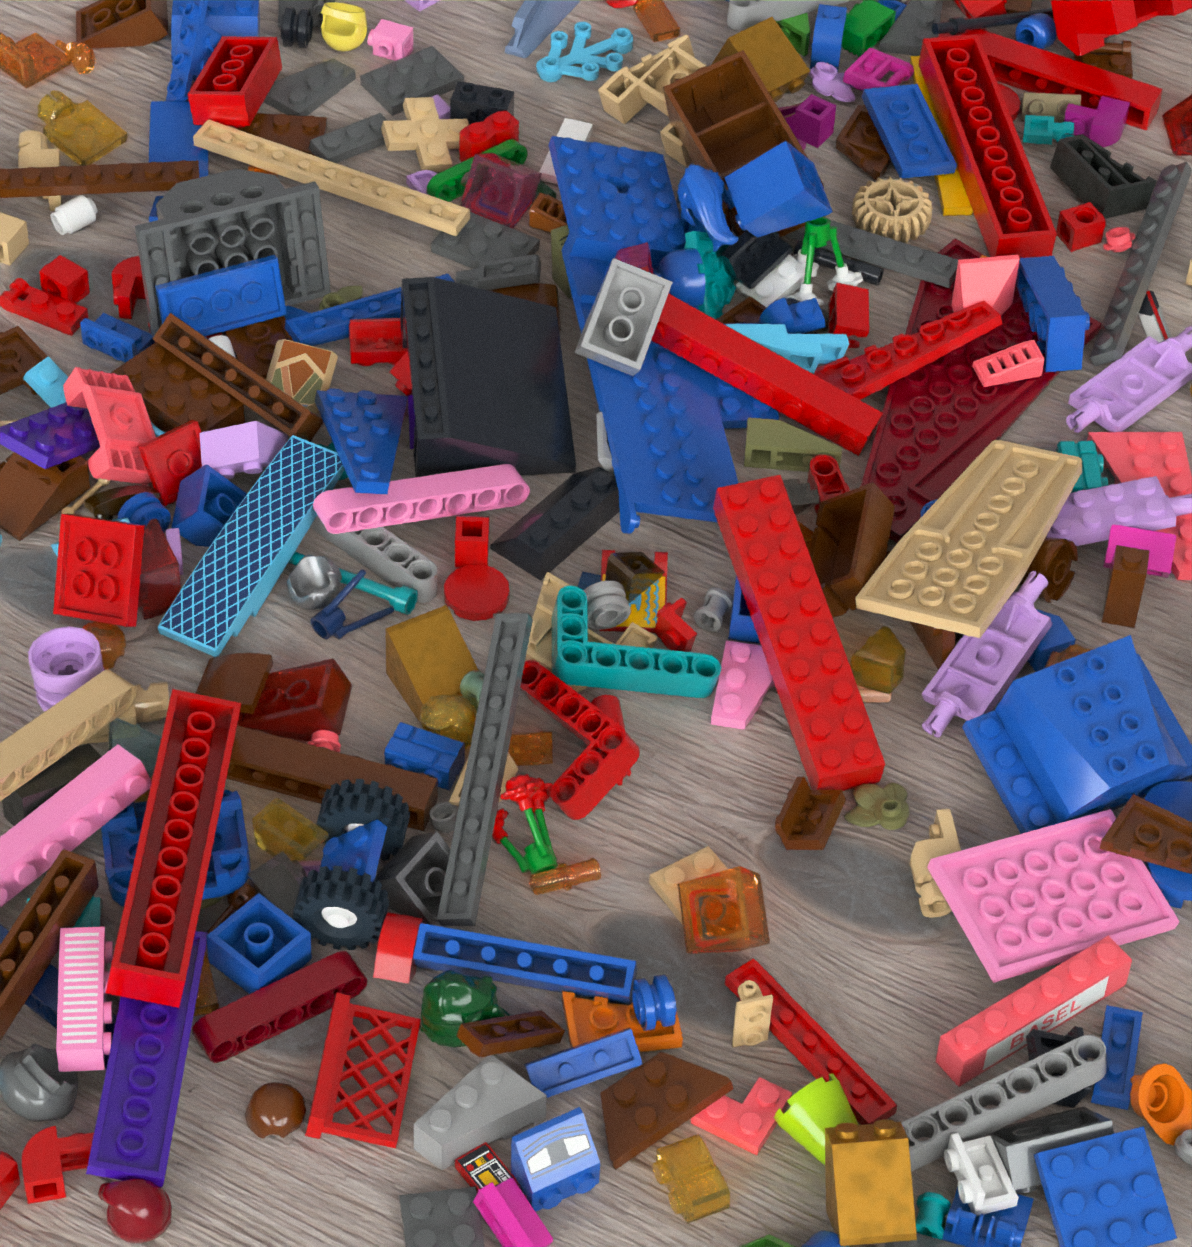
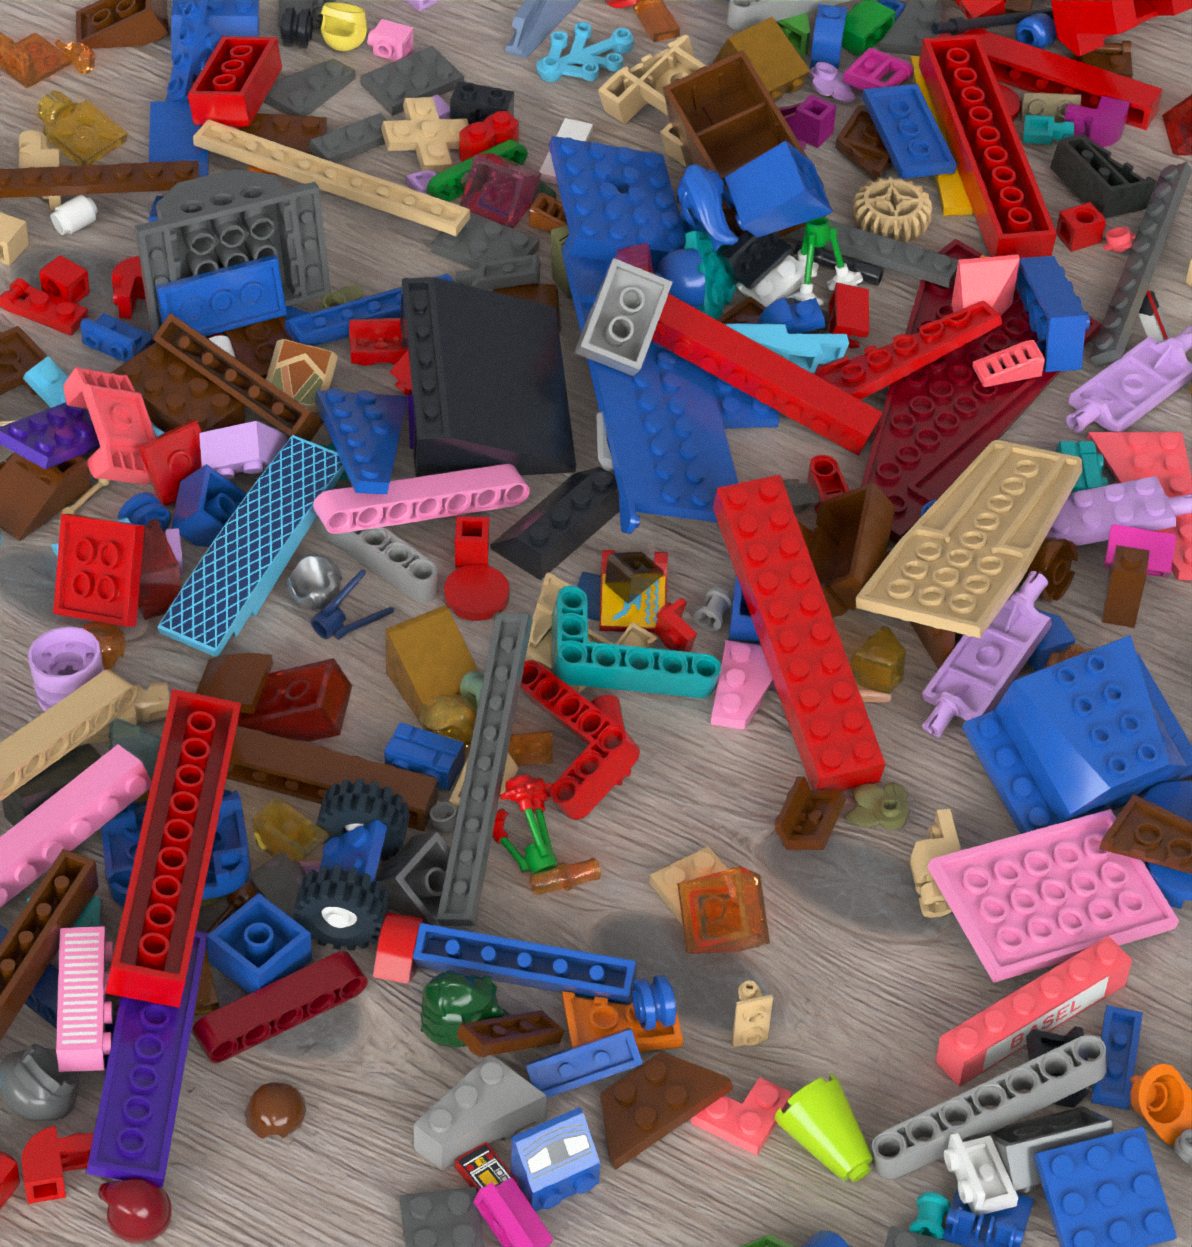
(109, 502): dark brown slope -> none
(325, 739): coral plate -> none
(331, 1073): red fence -> none
(402, 599): teal piece -> none
(606, 605): light grey wheel -> none
(692, 1179): clear yellow brick -> none
(783, 446): olive slope -> none
(815, 1046): red plate -> none
(869, 1183): pearl gold slope -> none

